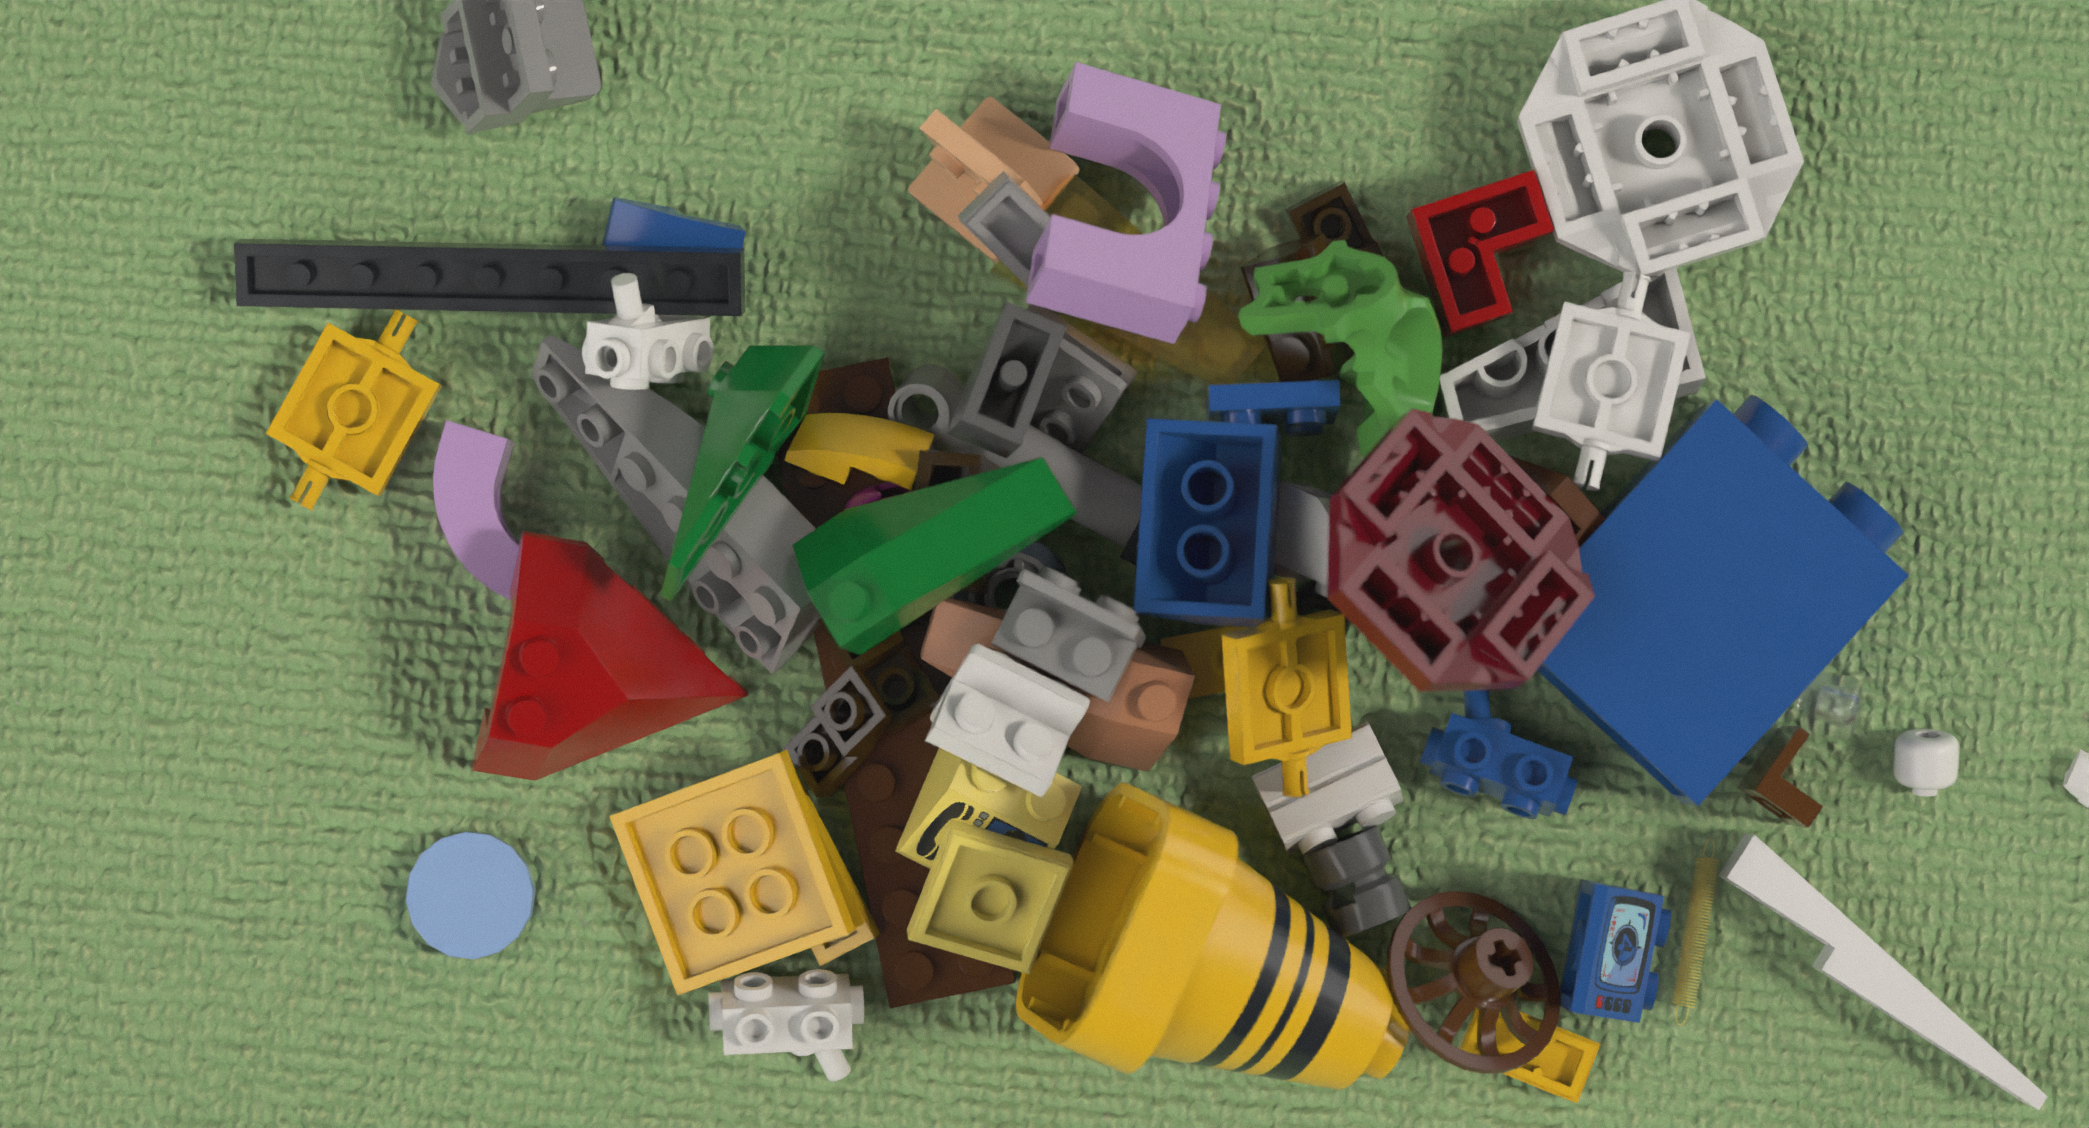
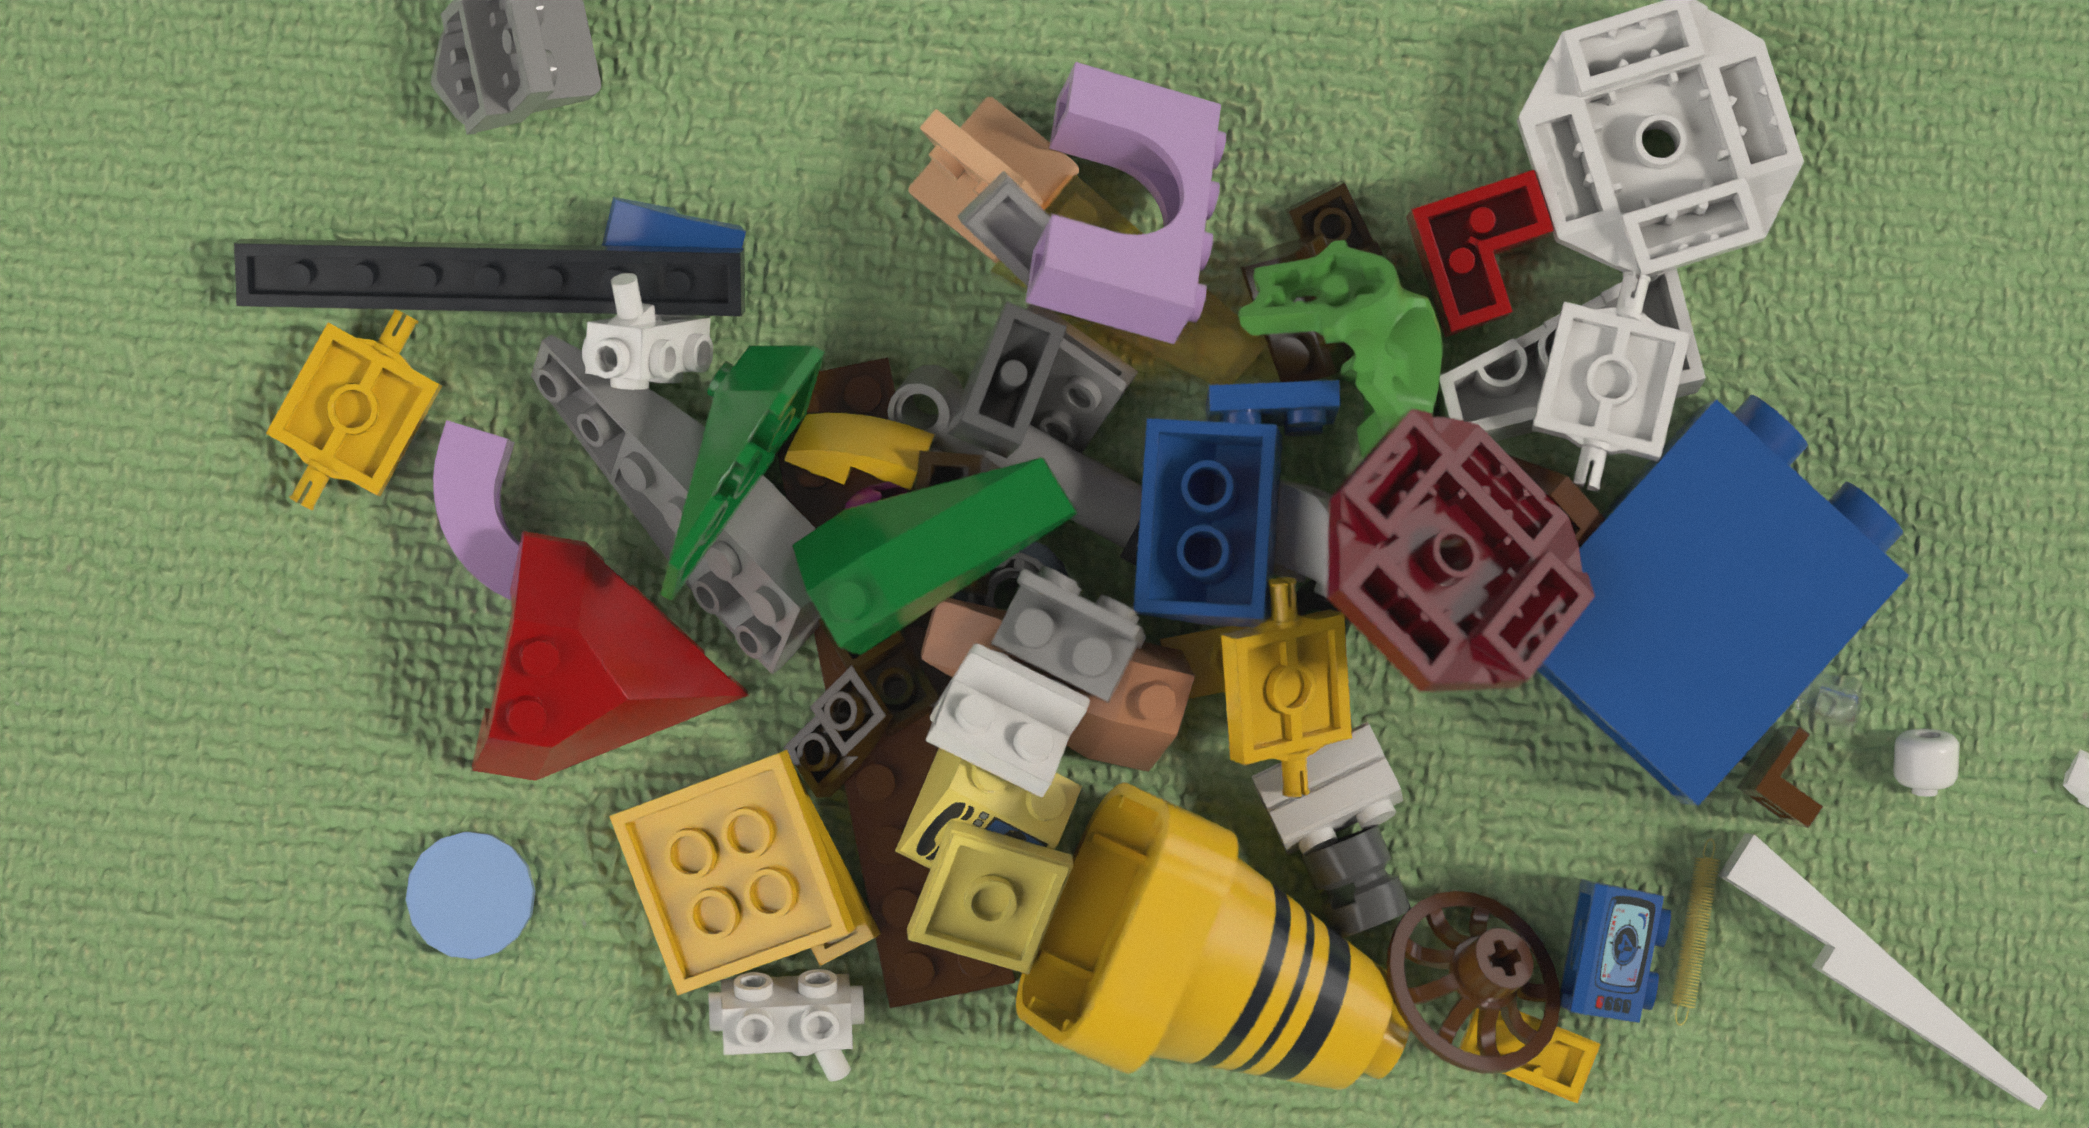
(1483, 757): blue brick -> none

